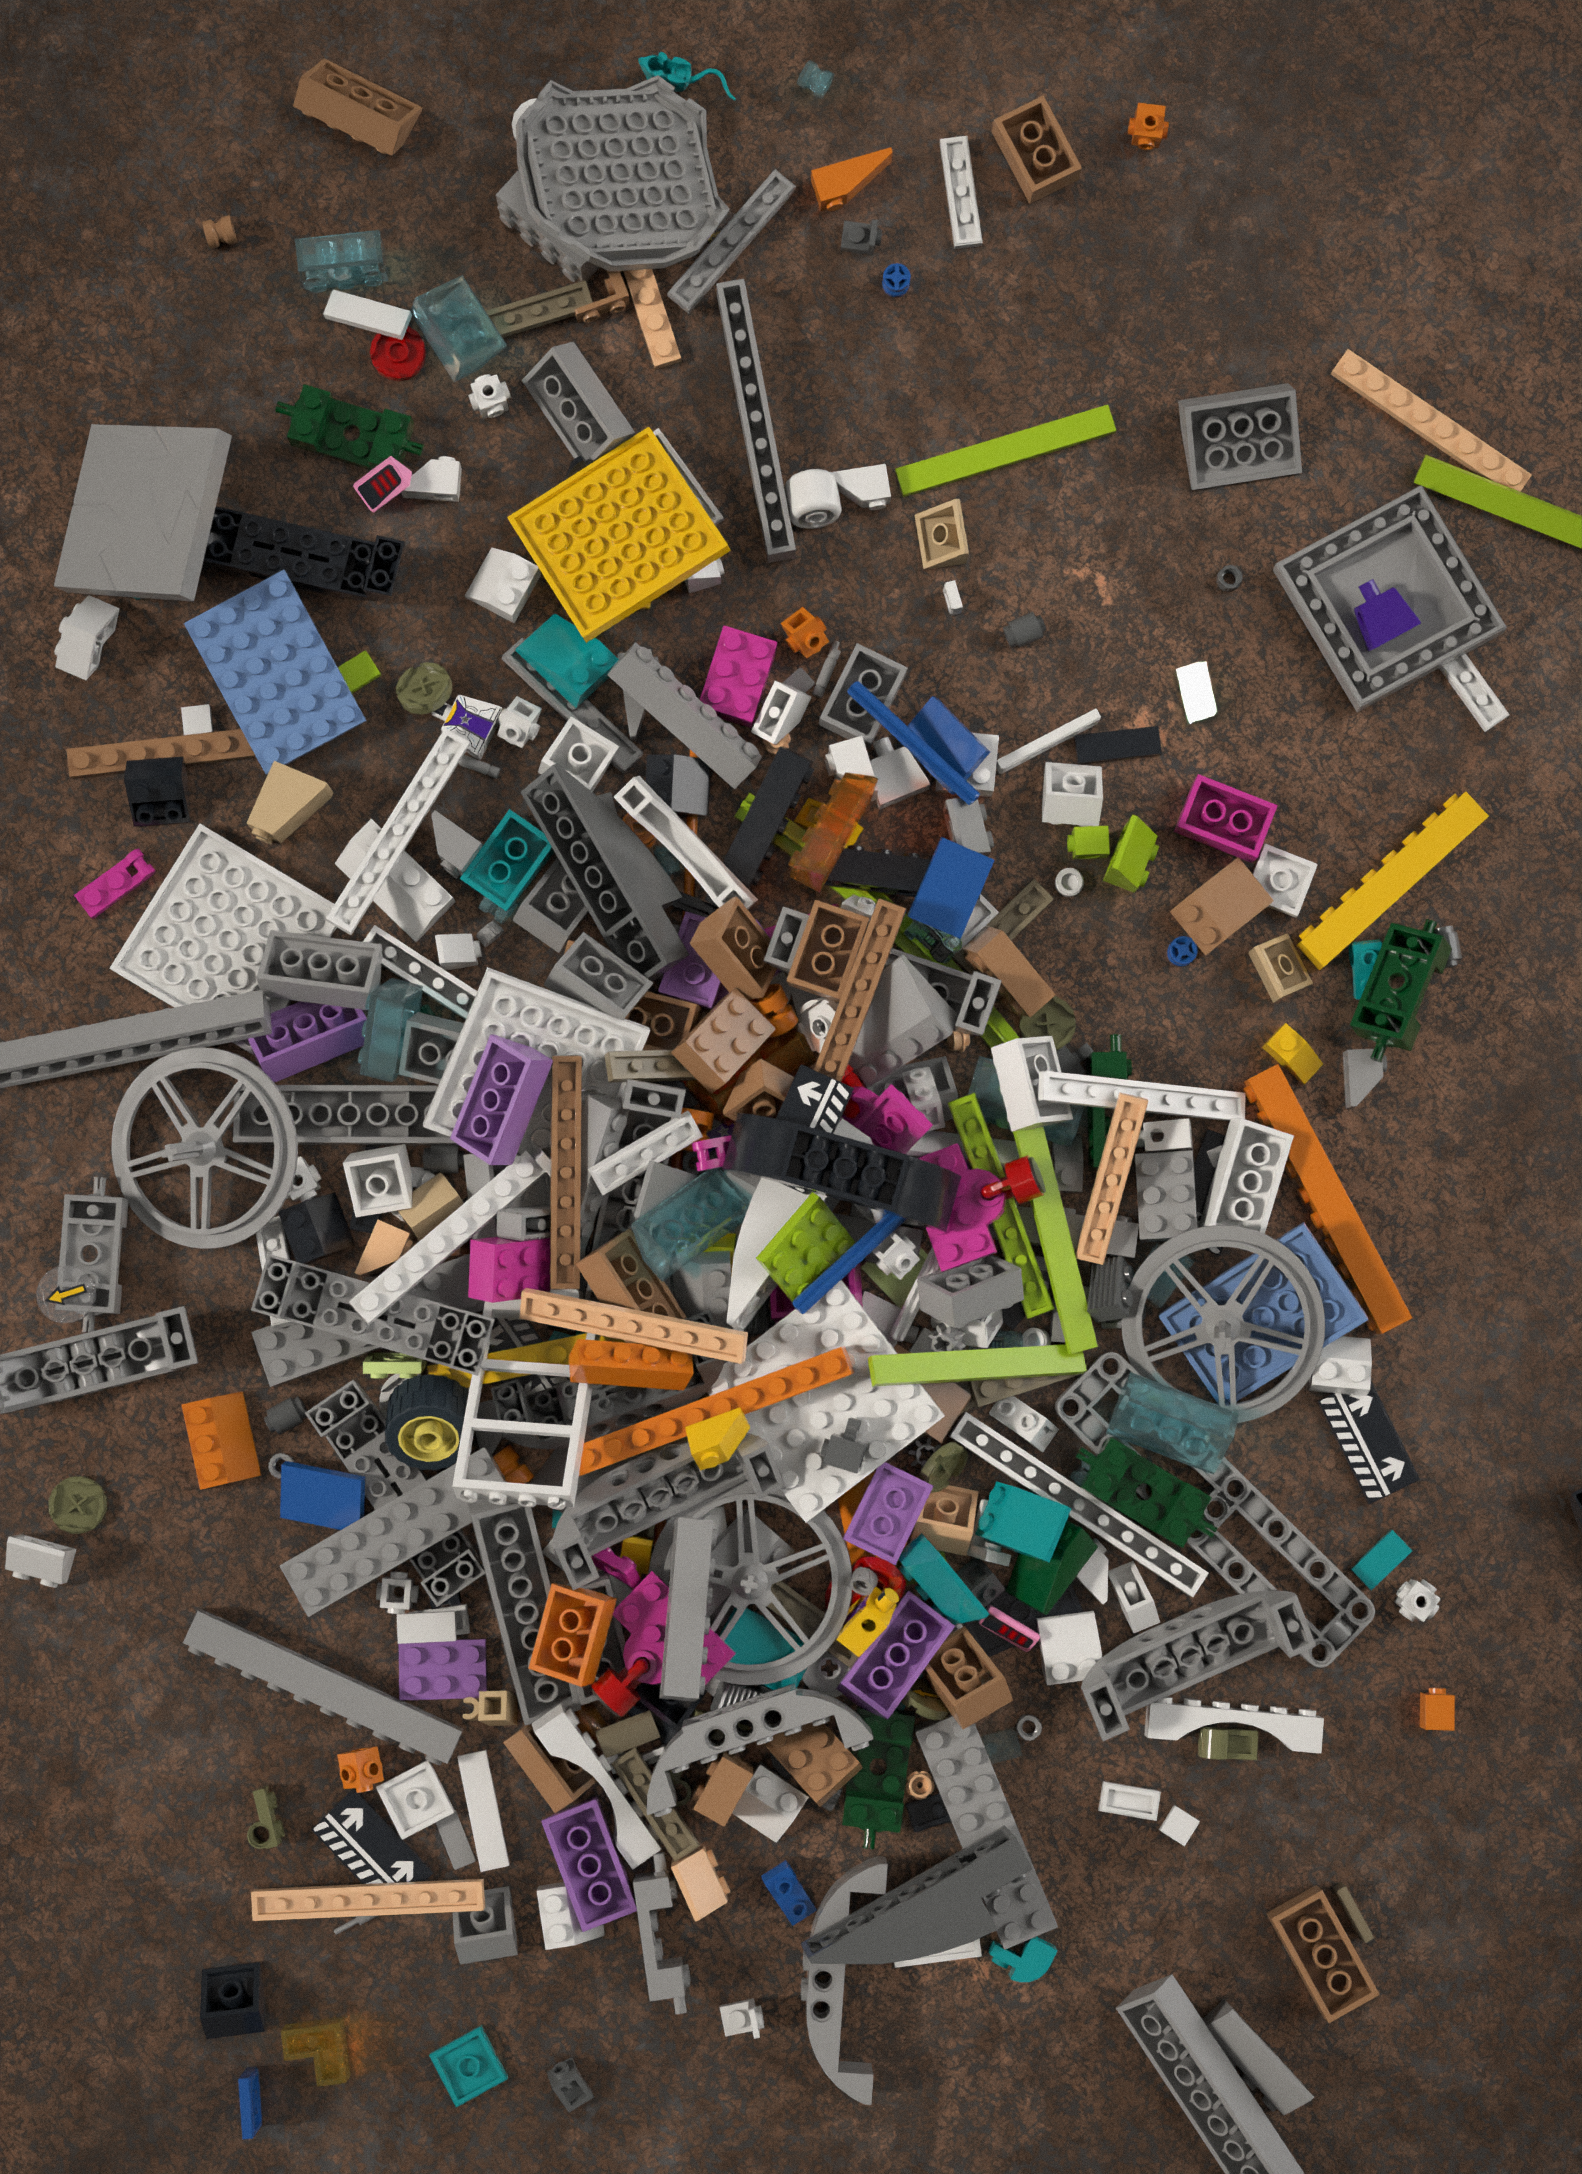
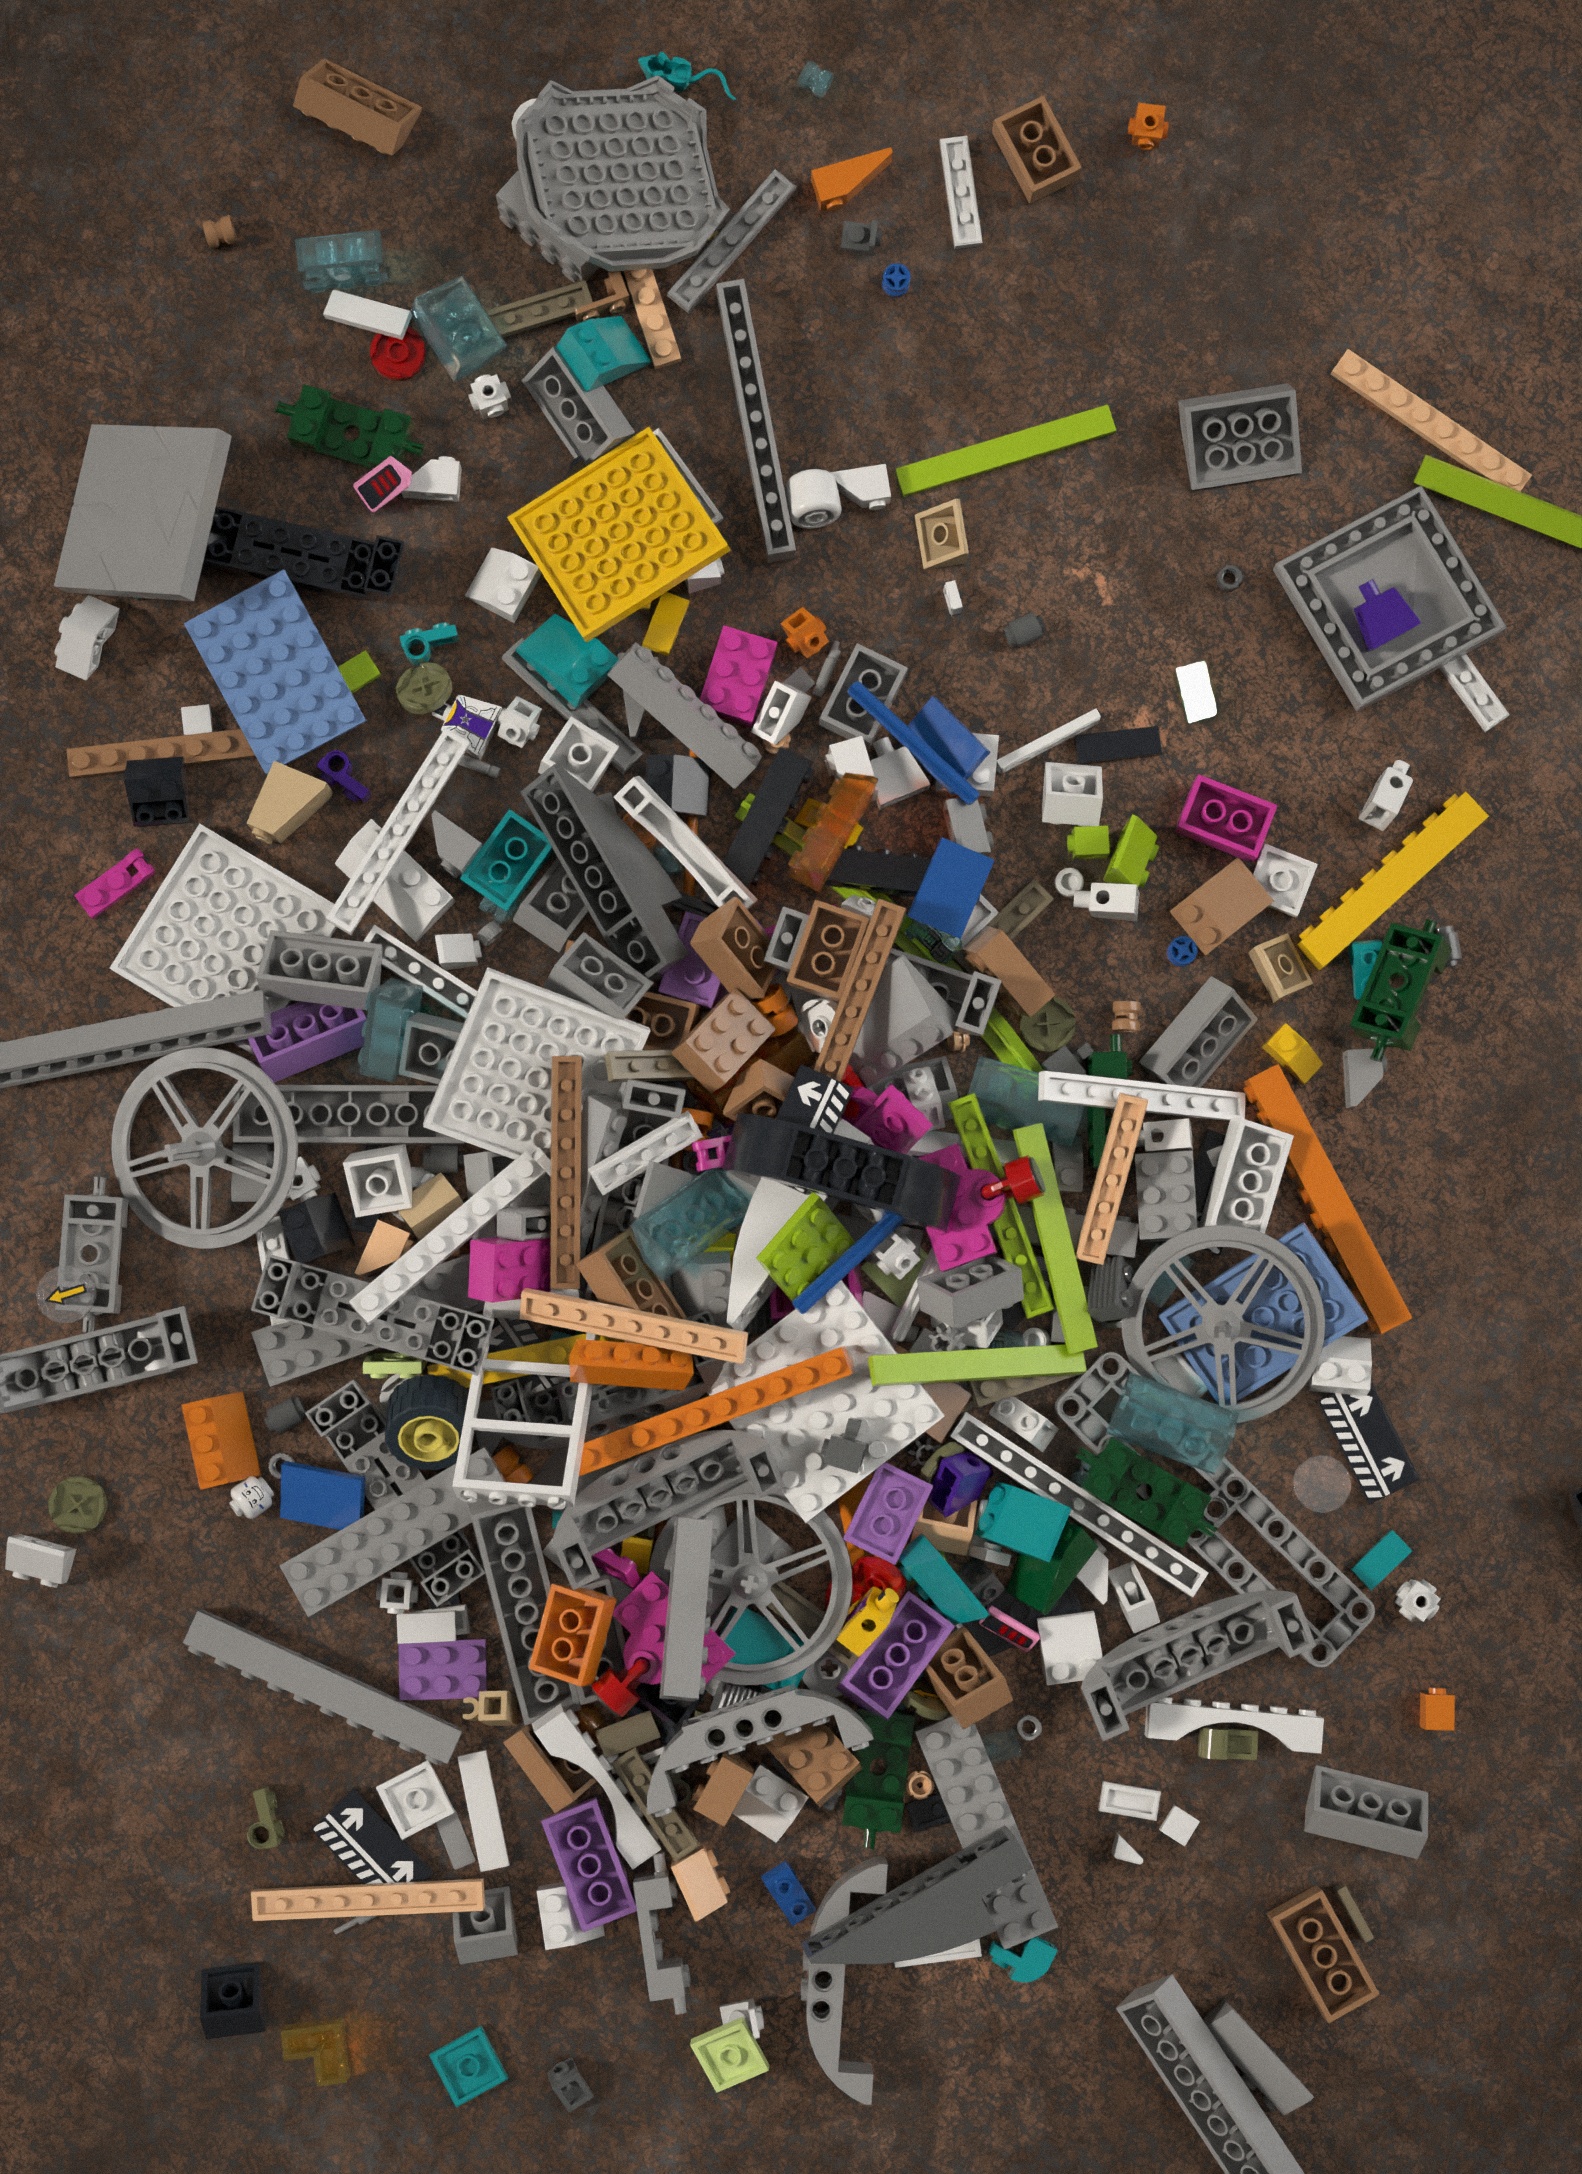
(244, 1188): none -> light grey brick
(250, 2102): blue tile -> none
(251, 1497): none -> white head
(352, 789): none -> dark purple plate
(360, 1768): orange brick -> none
(440, 635): none -> teal plate
(501, 1100): medium lavender slope -> none
(602, 351): none -> teal slope
(665, 623): none -> yellow slope
(716, 1438): yellow slope -> none
(729, 2054): none -> yellowish green plate
(863, 1581): light grey axle -> none
(958, 1482): none -> dark purple torso
(1018, 1074): white slope -> none
(1122, 901): none -> white torso
(1123, 1851): none -> white slope
(1126, 1016): none -> medium nougat wheel
(1180, 1374): none -> white tile
(1199, 1037): none -> light grey slope
(1321, 1484): none -> clear tile
(1367, 1812): none -> light grey slope
(1387, 796): none -> white torso

